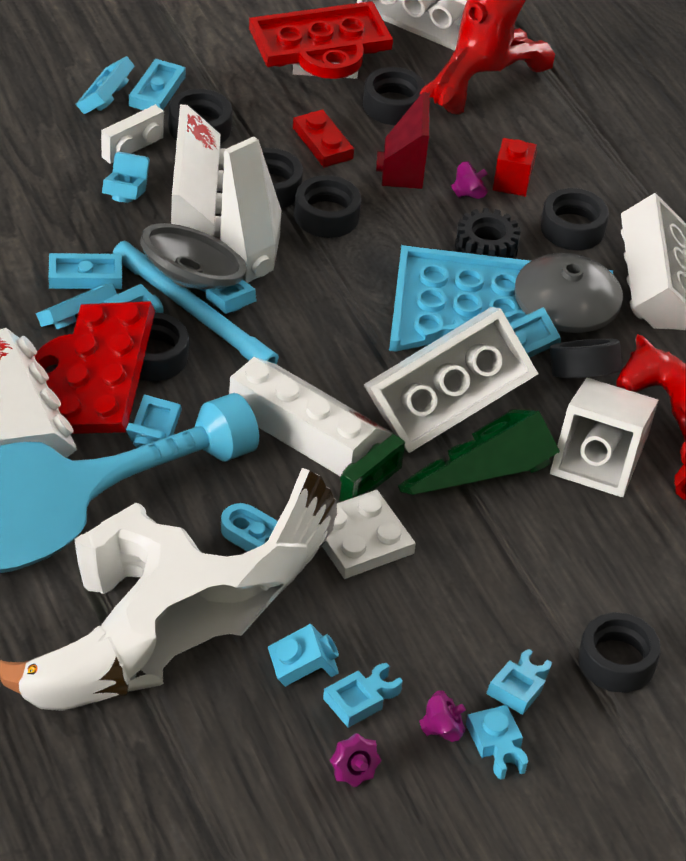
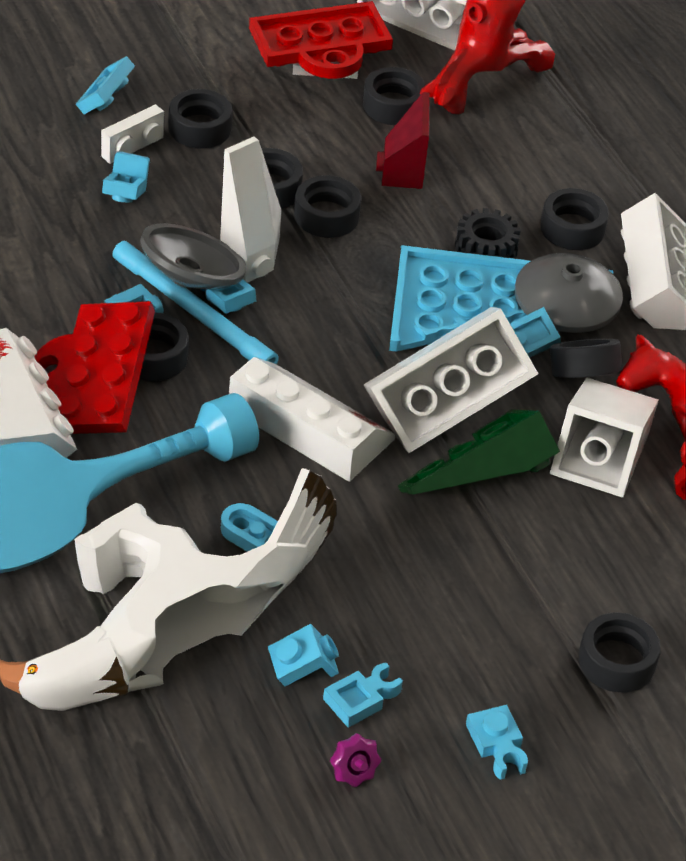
(64, 312): medium azure plate -> none
(84, 270): medium azure plate -> none
(153, 421): medium azure bracket -> none
(157, 85): medium azure plate -> none
(197, 174): white slope -> none
(323, 138): red plate -> none
(366, 535): white plate -> none
(373, 469): dark green plate -> none
(443, 717): magenta piece -> none
(469, 182): magenta piece -> none
(514, 166): red slope -> none
(519, 684): medium azure plate -> none

